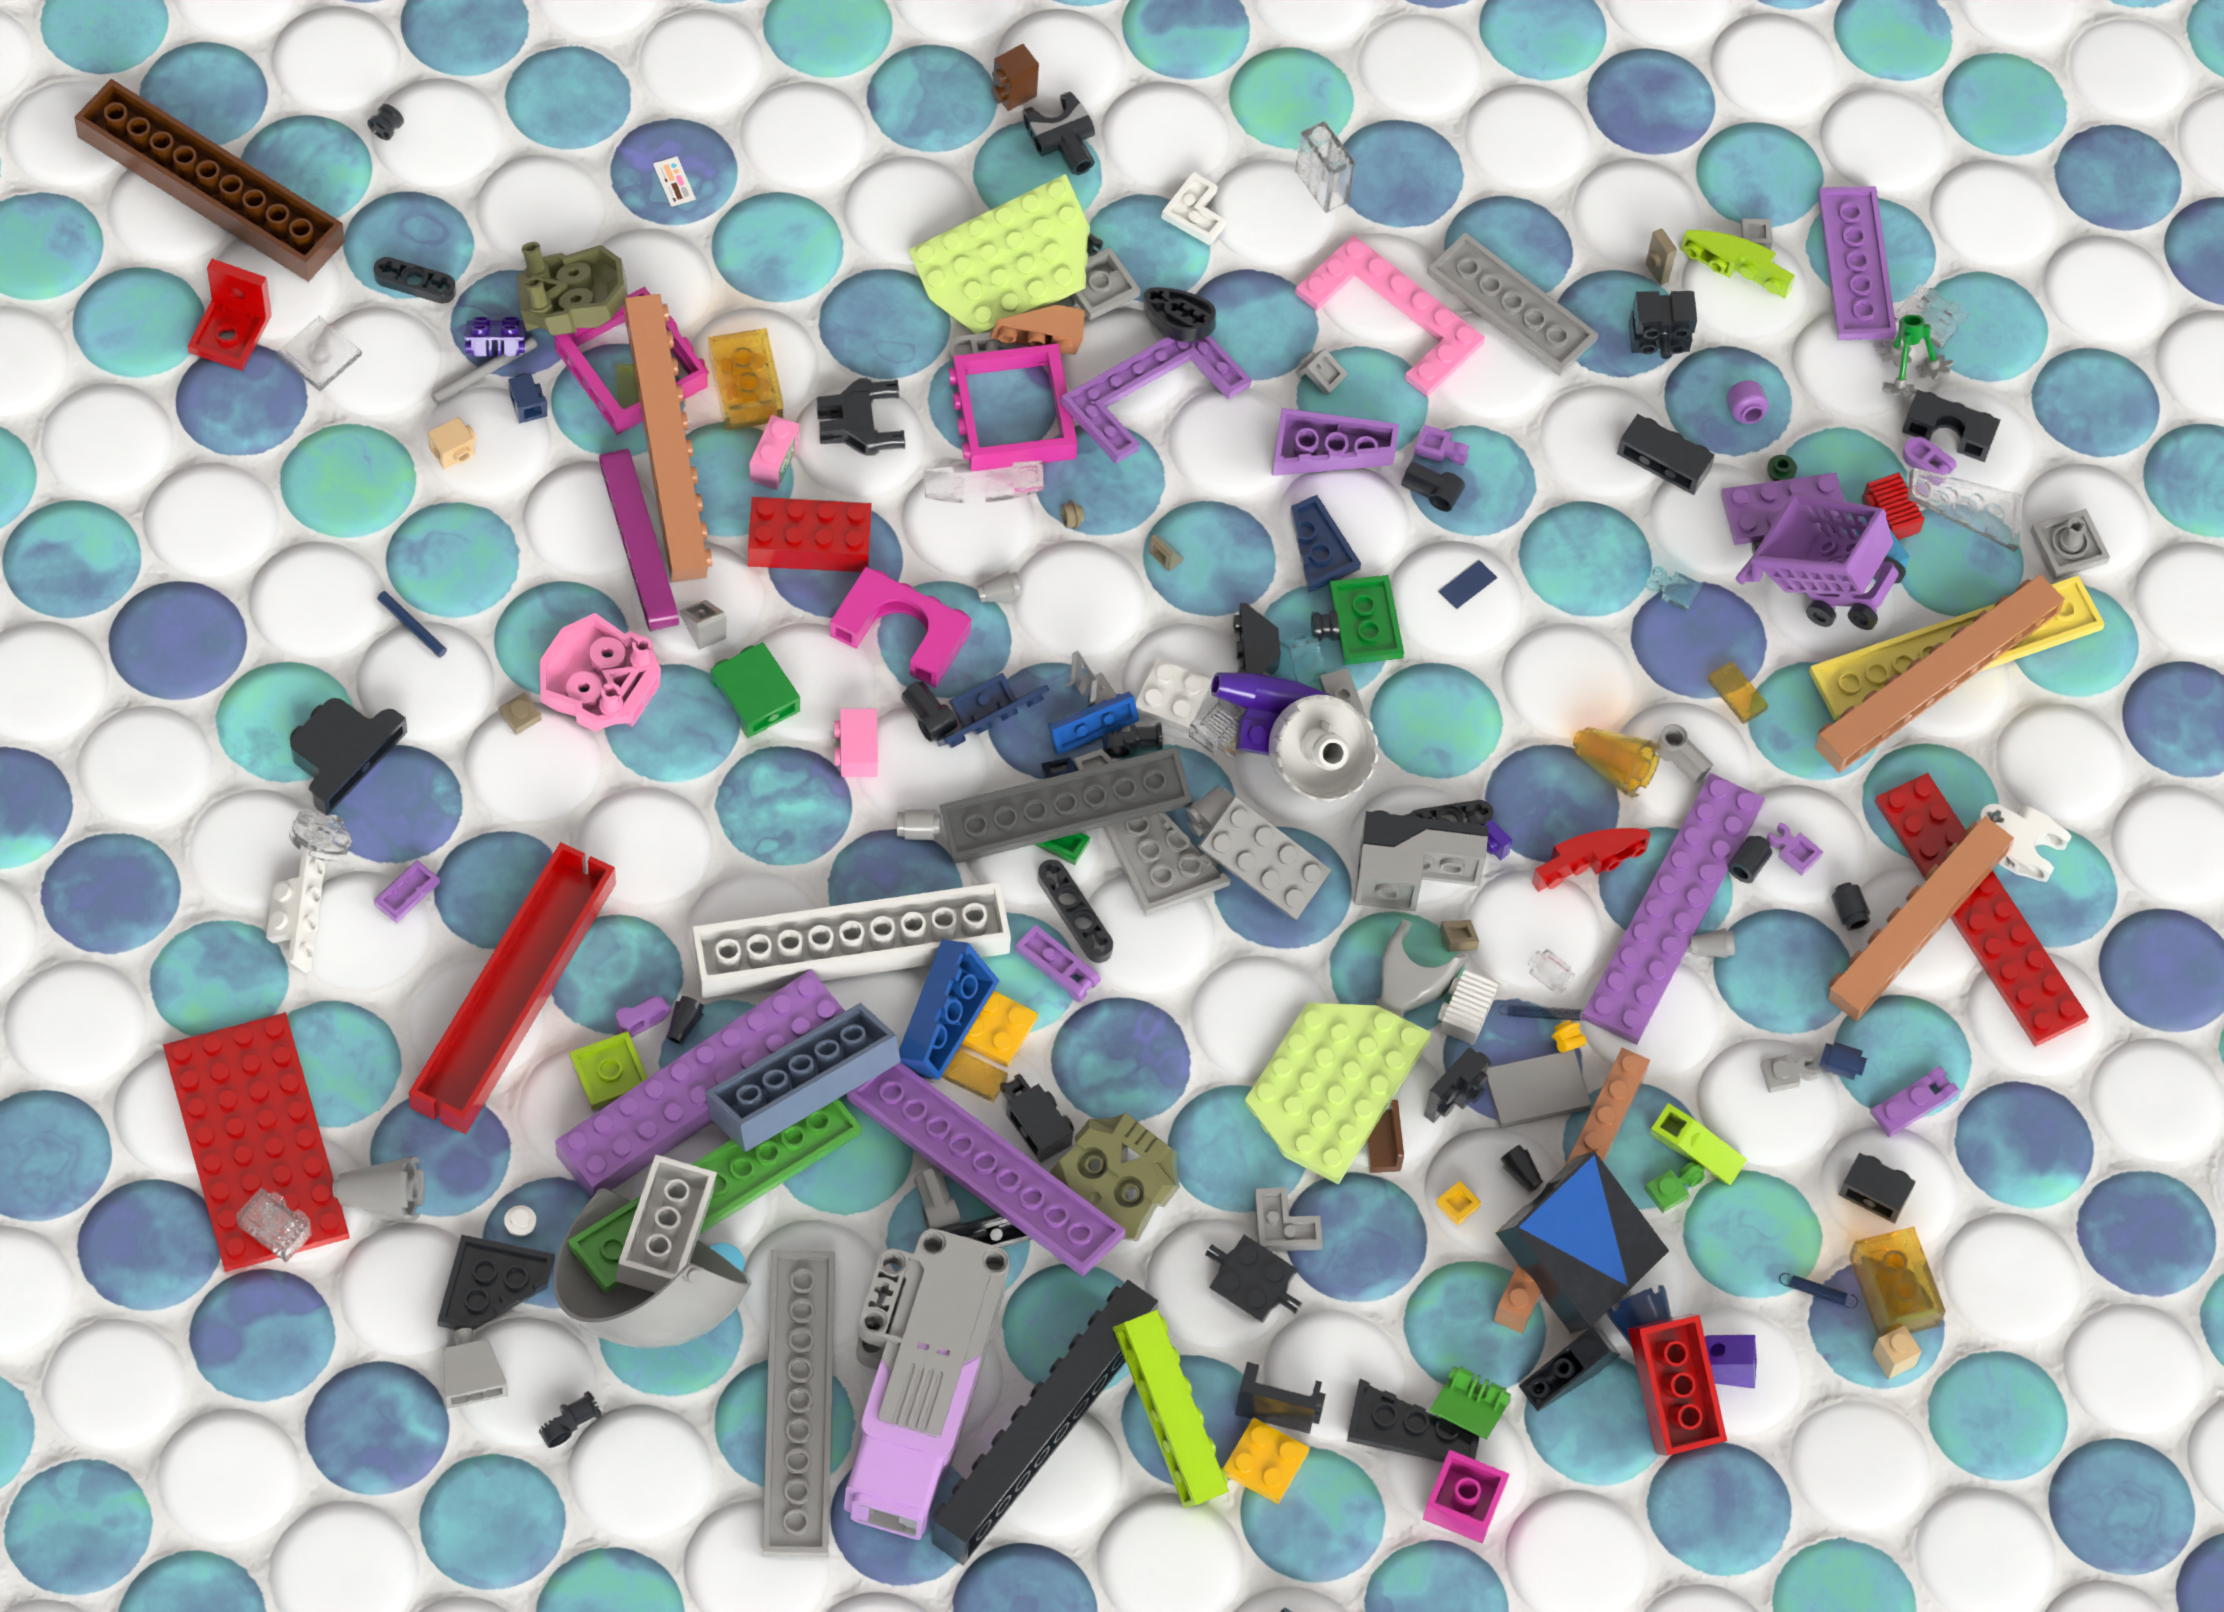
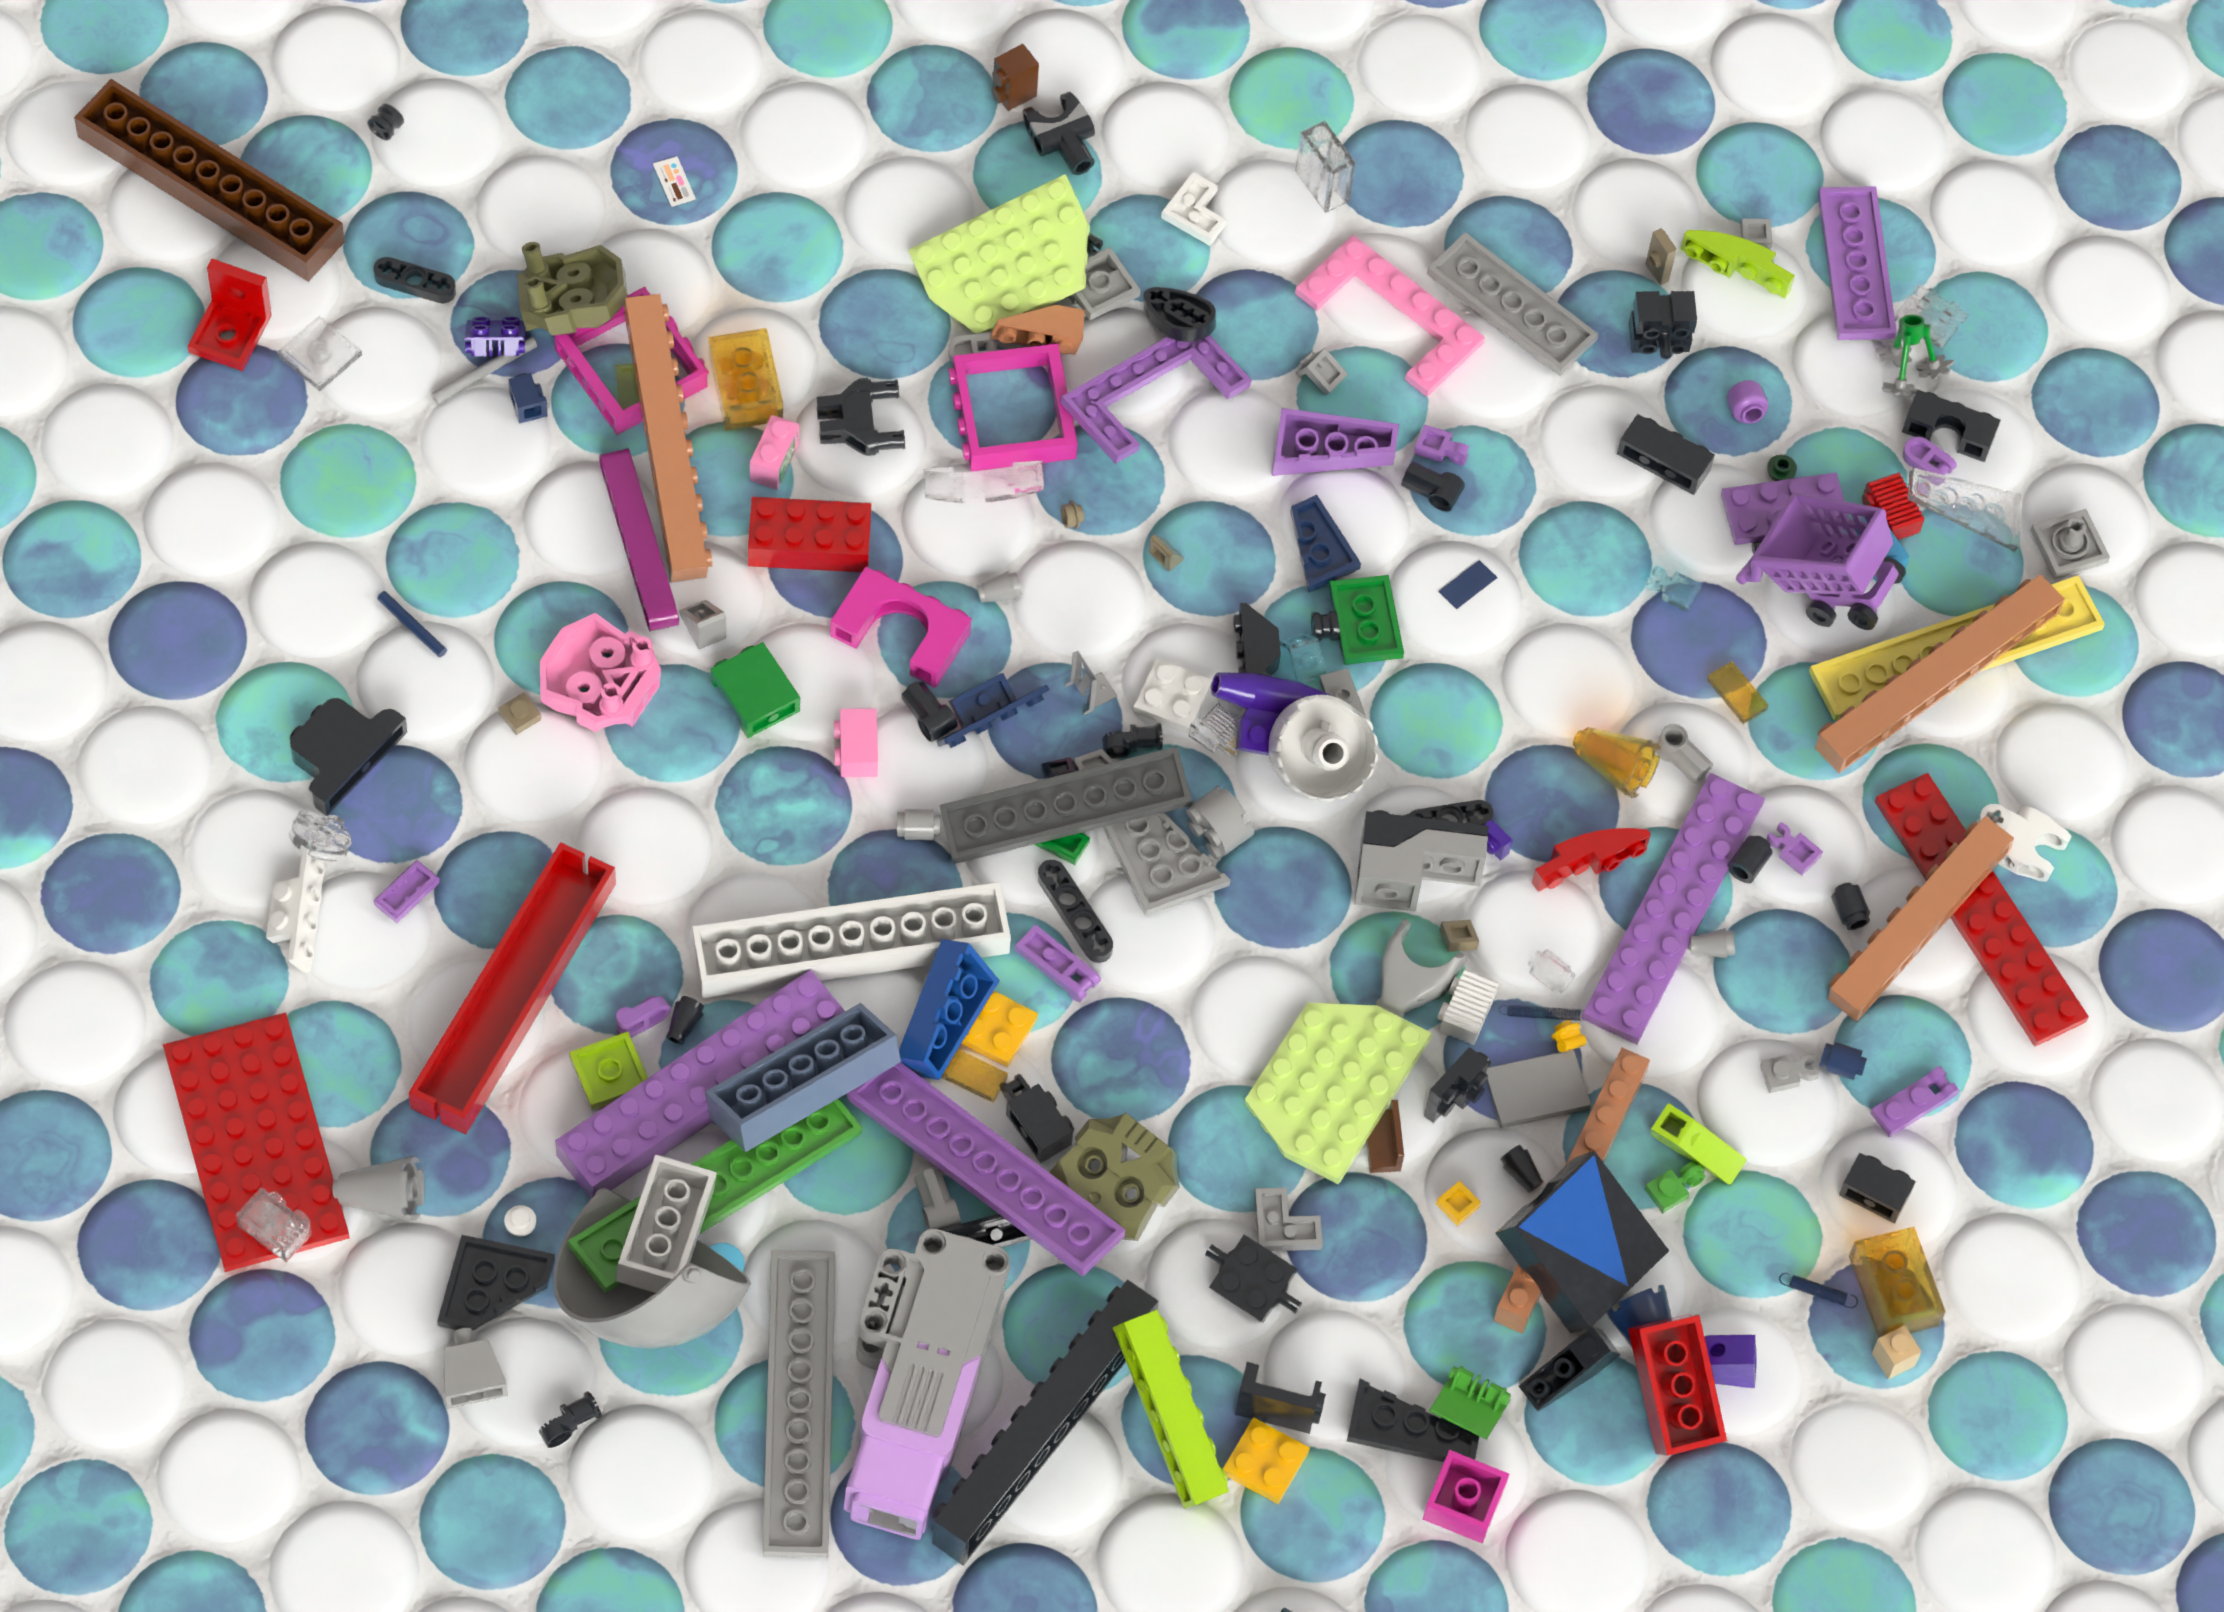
(452, 442): tan brick -> none
(1093, 722): blue plate -> none
(1264, 858): light grey plate -> none

